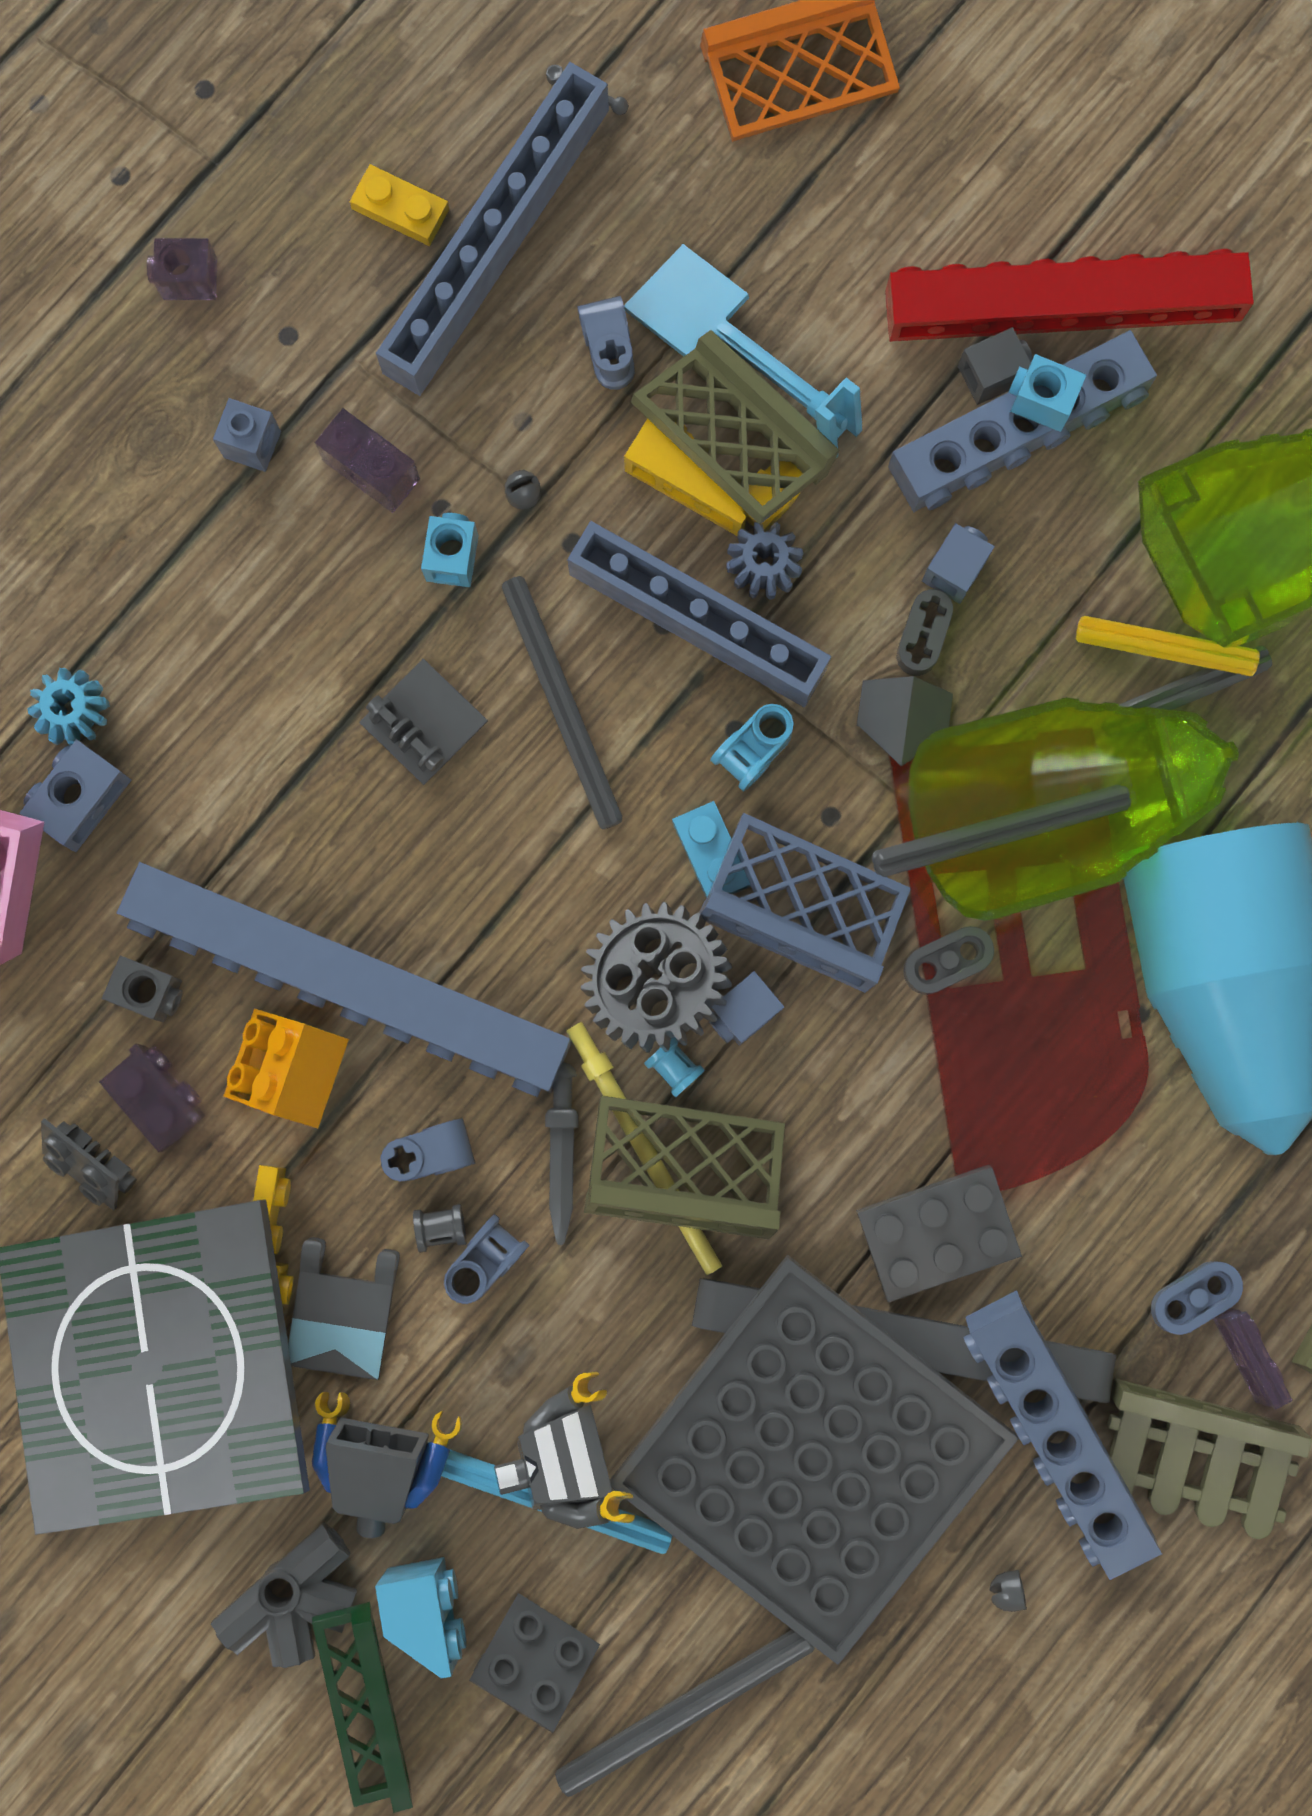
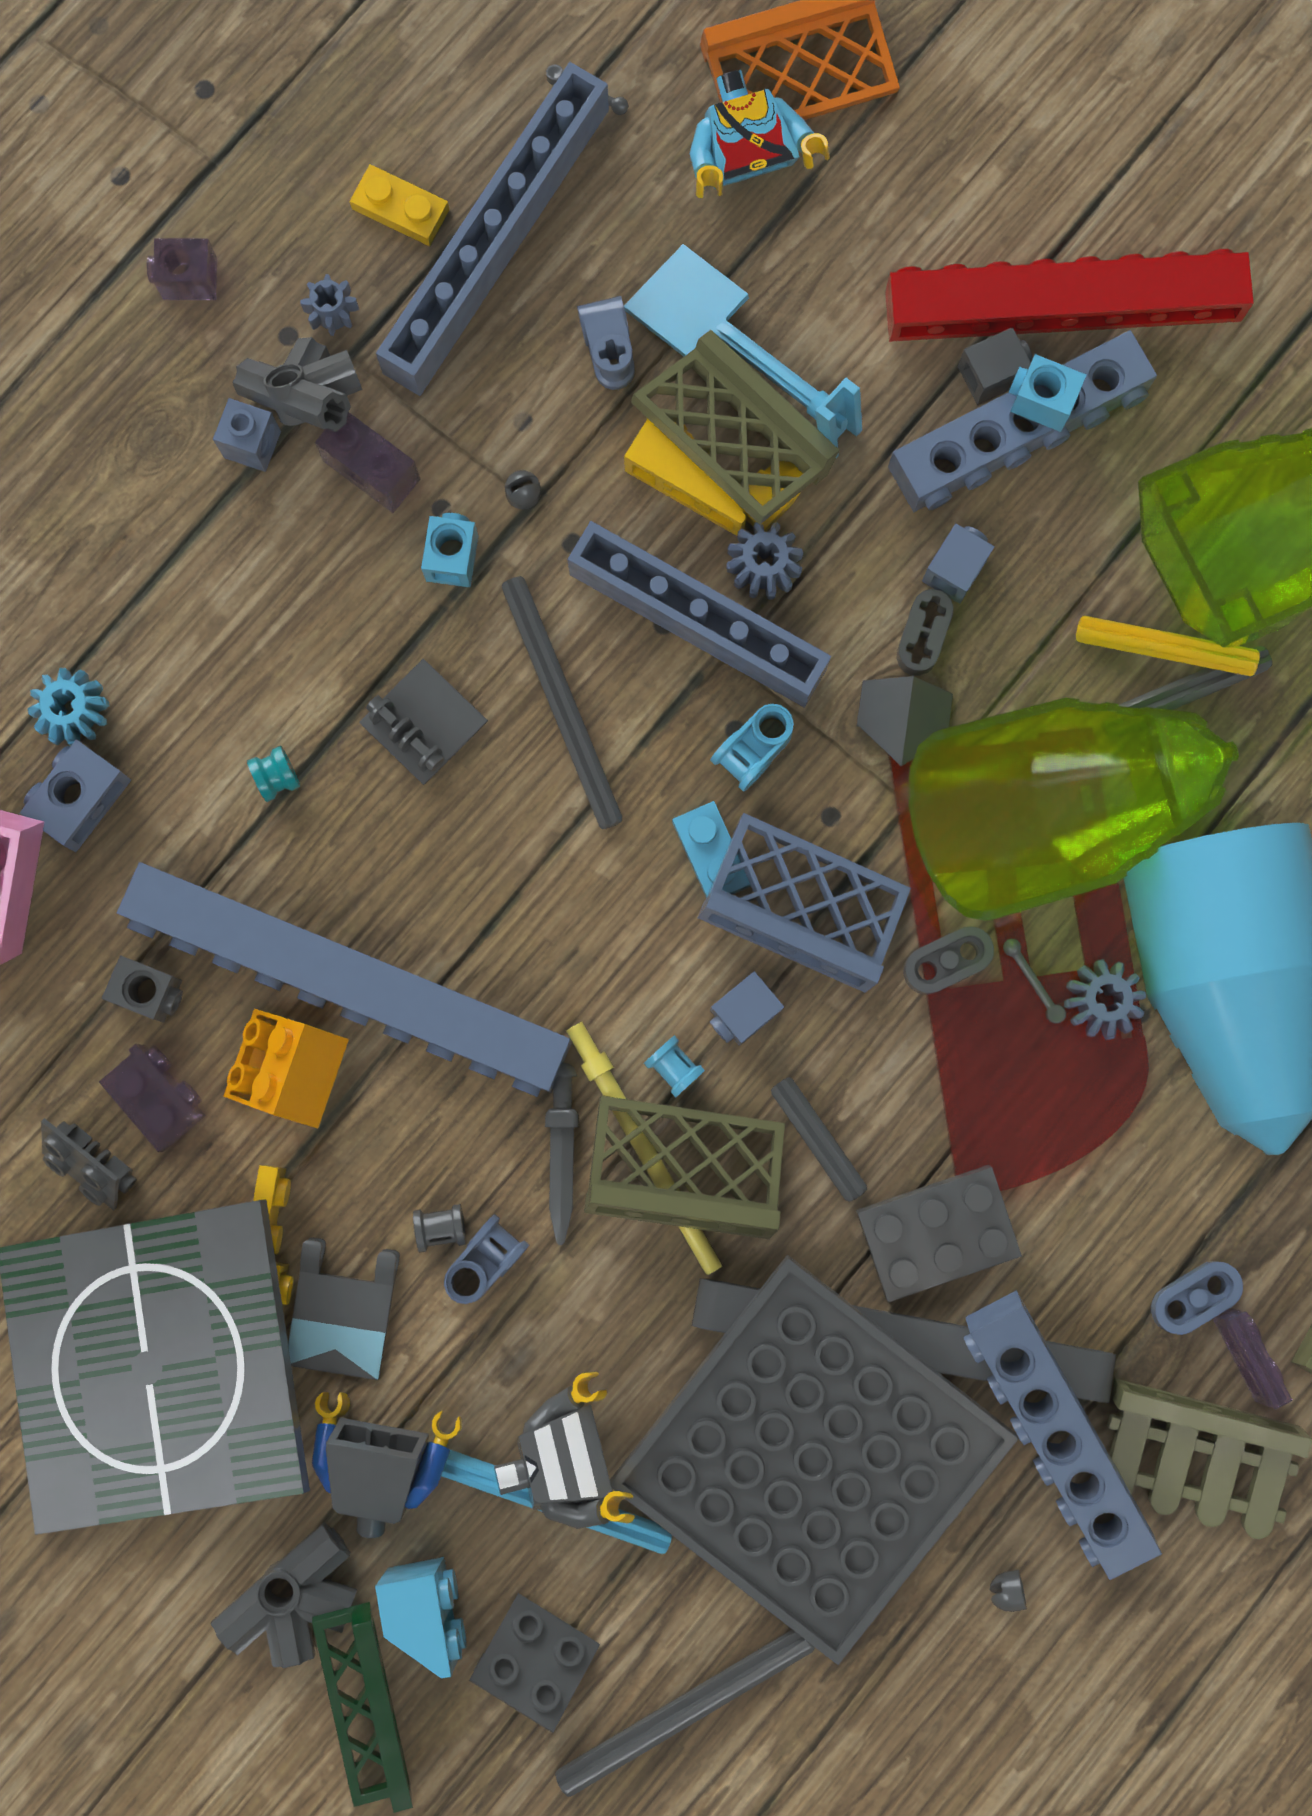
(273, 773): none -> teal wheel
(305, 388): none -> dark grey piece
(336, 312): none -> sand blue gear
(436, 1151): sand blue piece -> none
(687, 997): dark grey gear -> none
(749, 136): none -> torso
(819, 1139): none -> dark grey axle
(1000, 830): dark grey axle -> none
(1054, 1013): none -> dark grey hinge
(1112, 985): none -> sand blue gear

